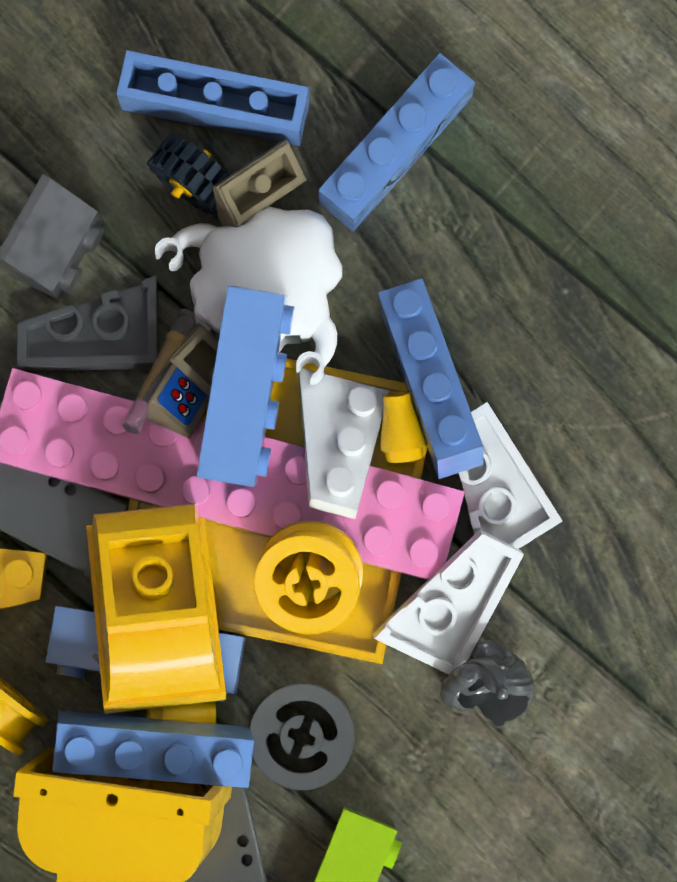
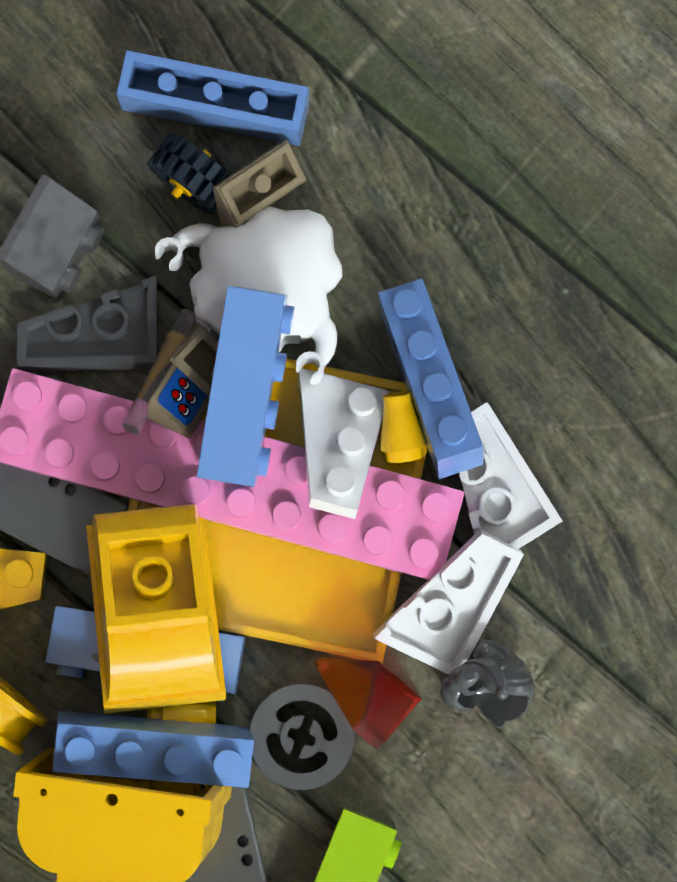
(286, 592): yellow wheel -> none
(368, 696): none -> clear red slope
(396, 142): medium blue brick -> none

